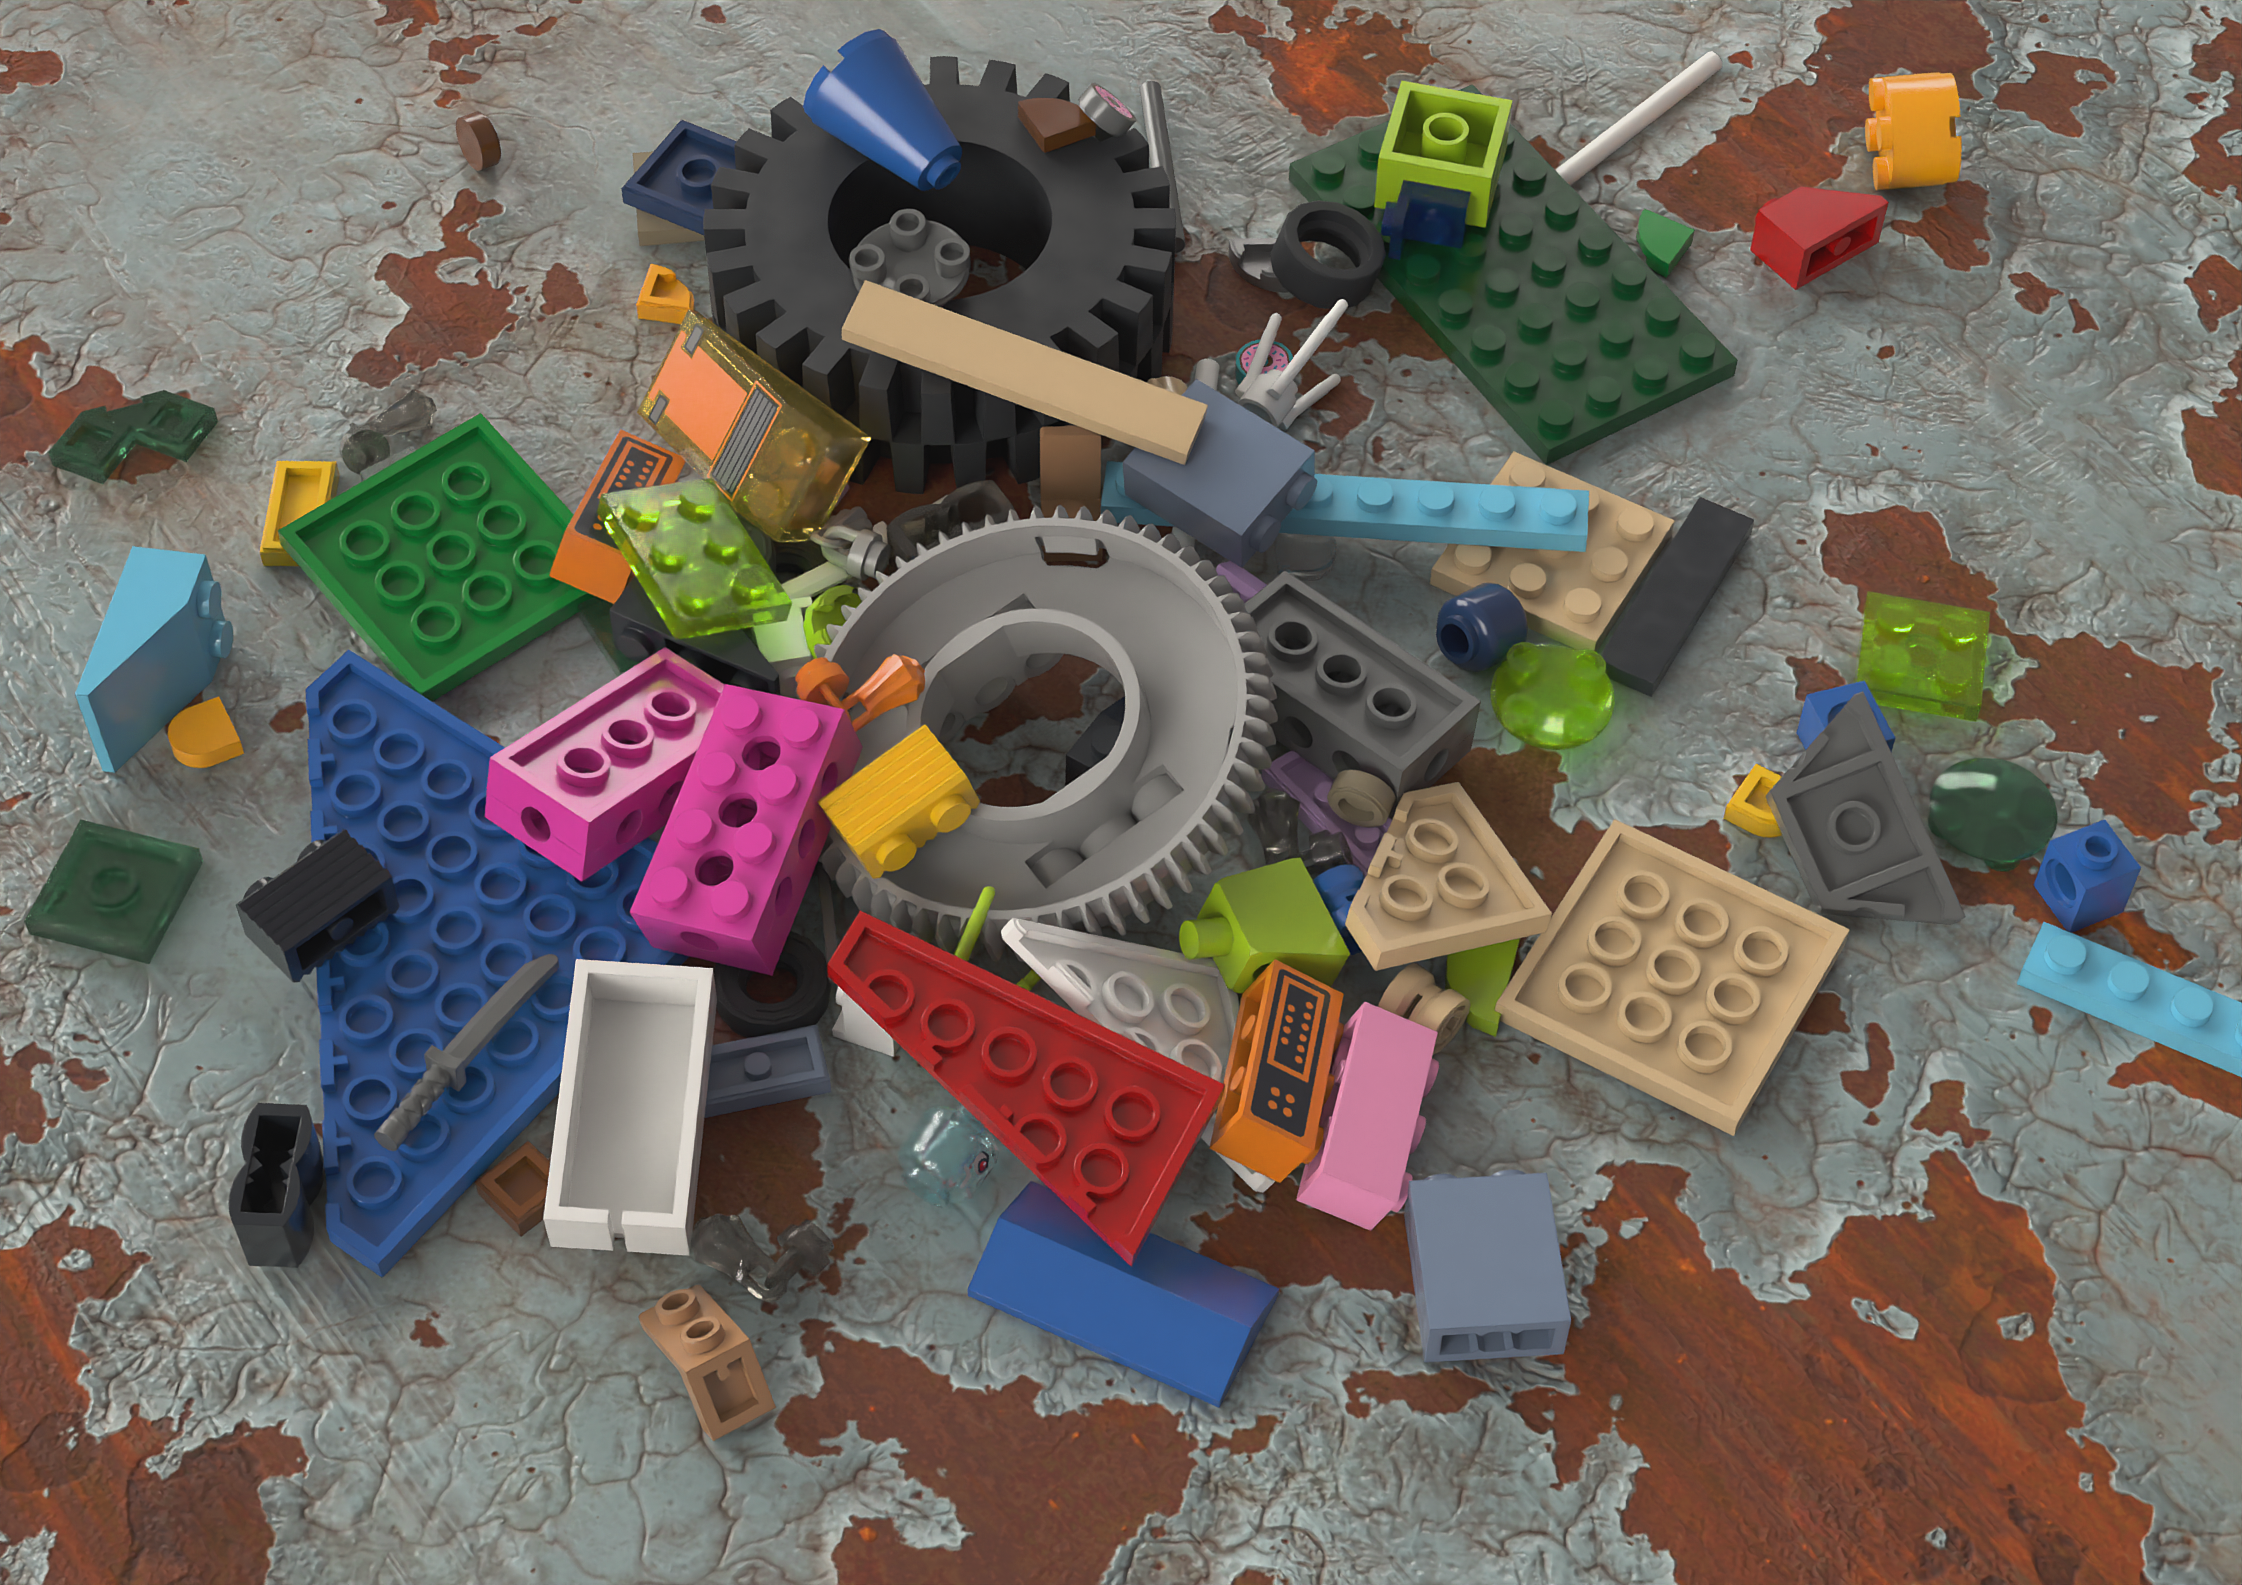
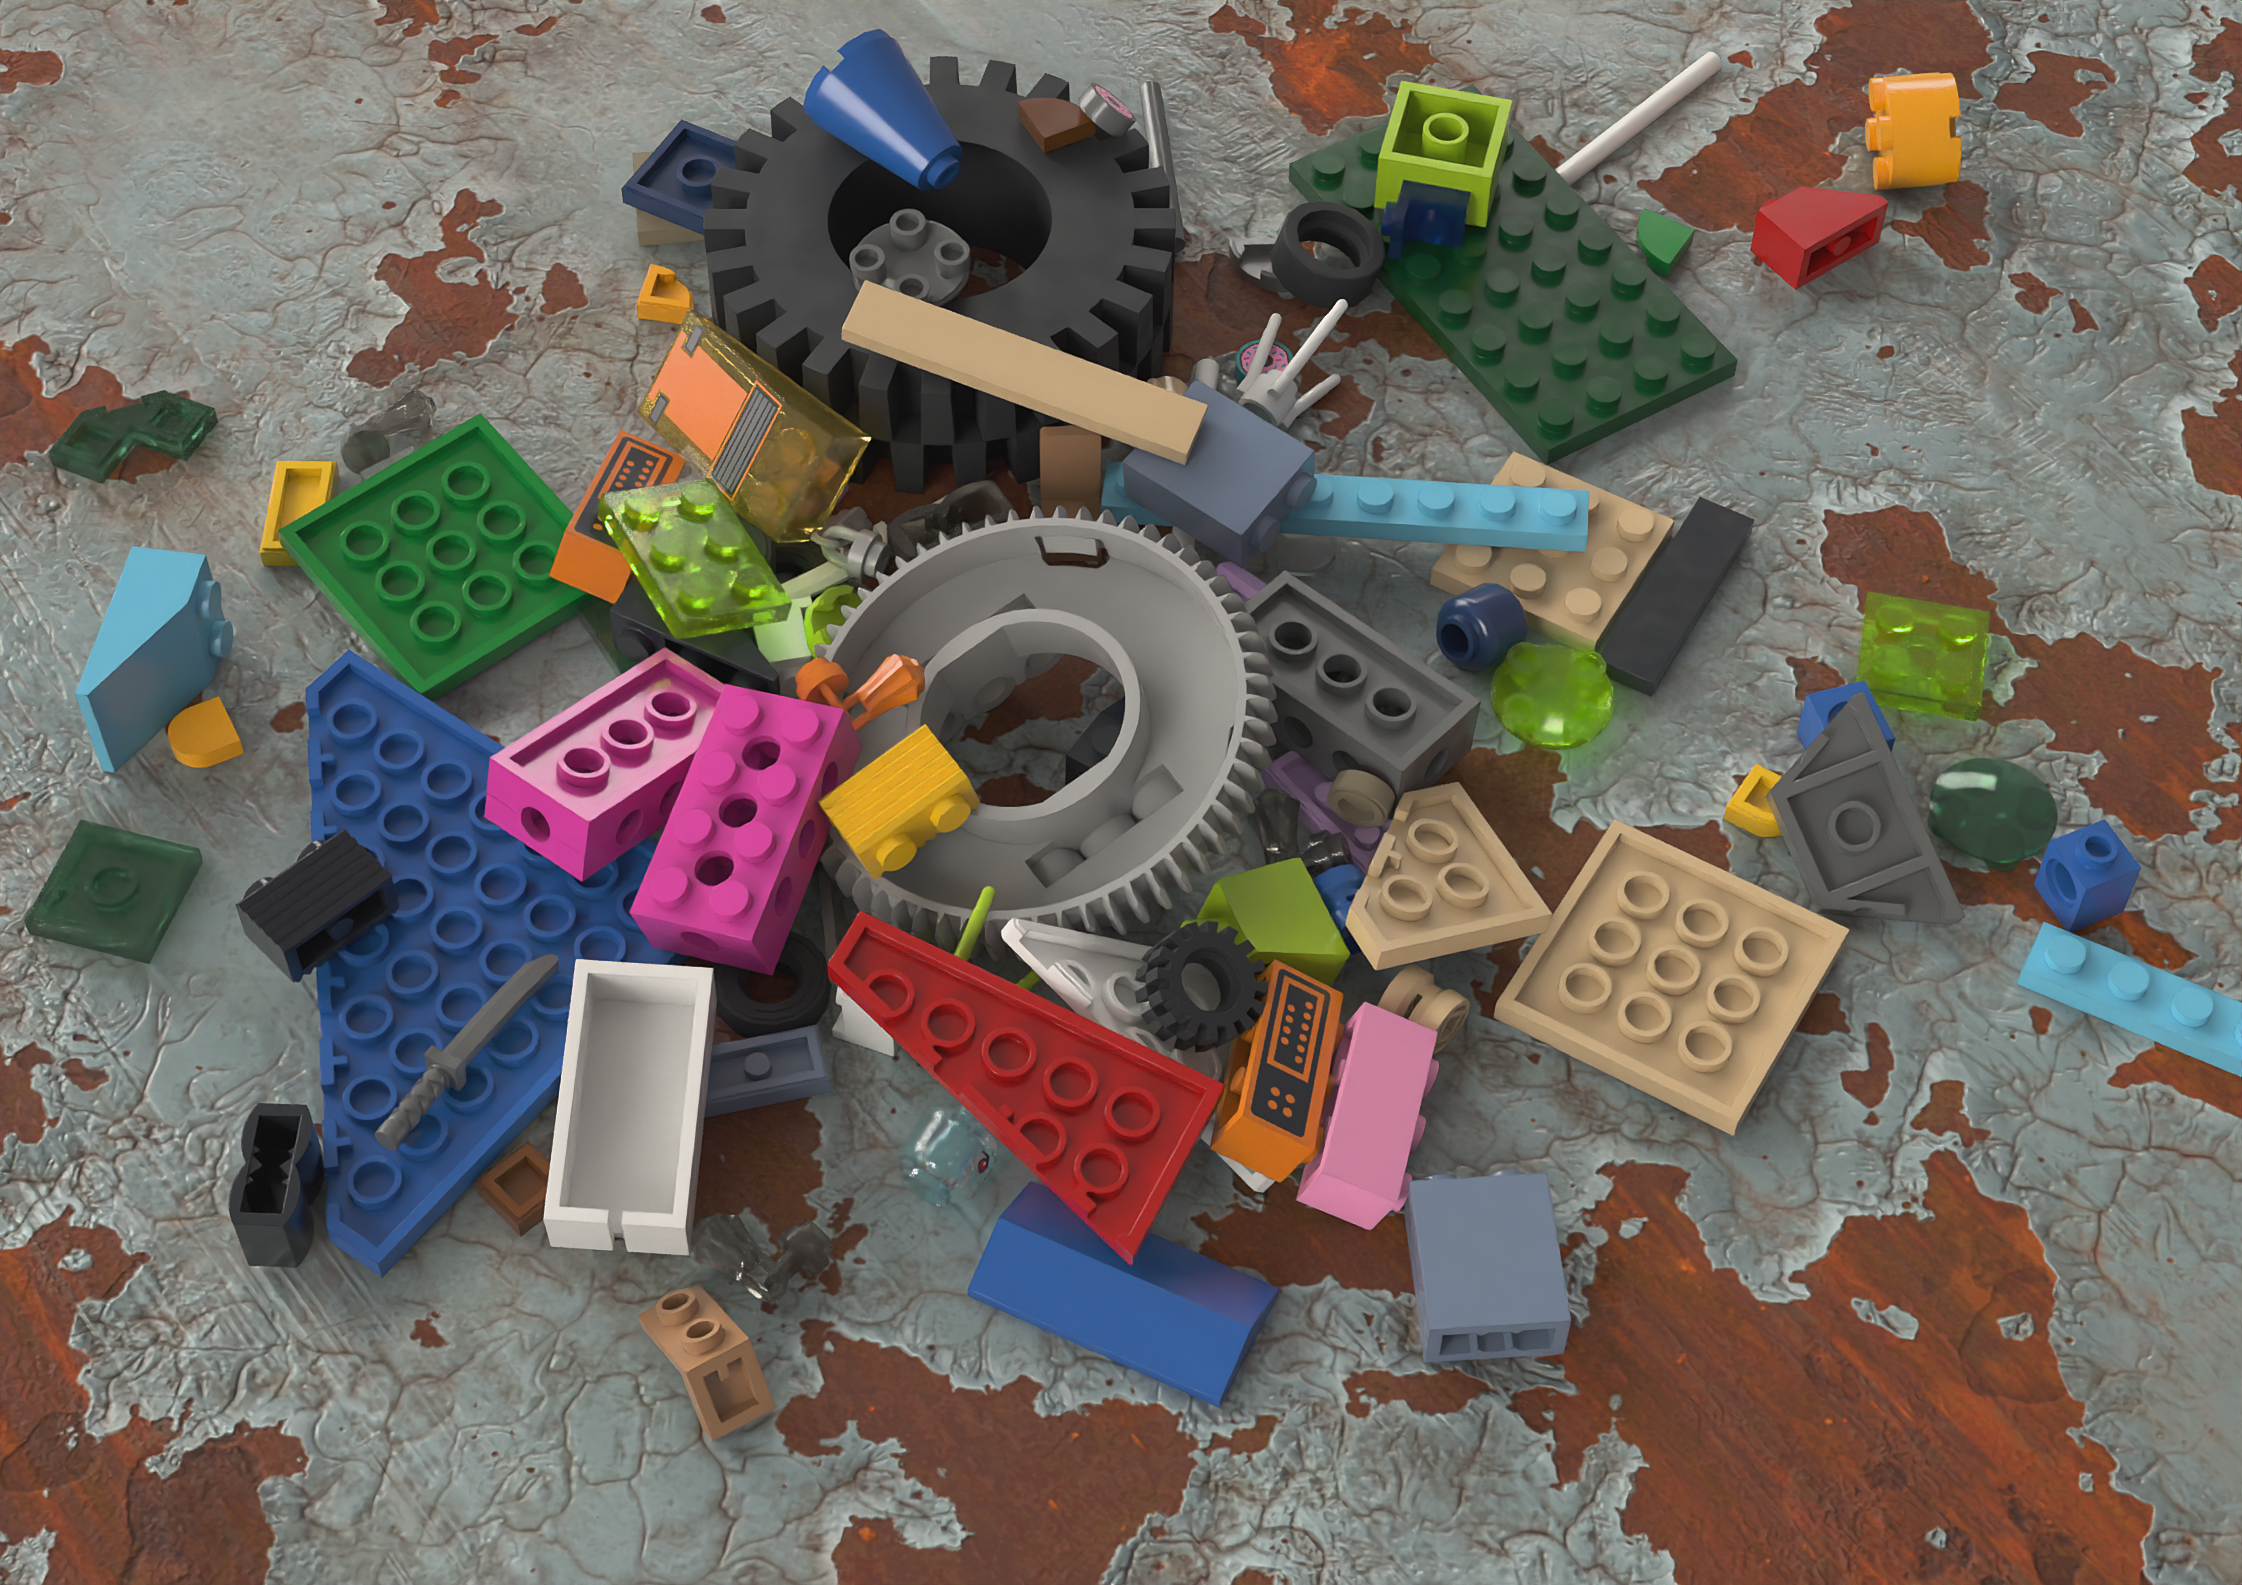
(478, 140): reddish brown tile -> none
(1230, 969): none -> black tyre
(1481, 978): lime tile -> none

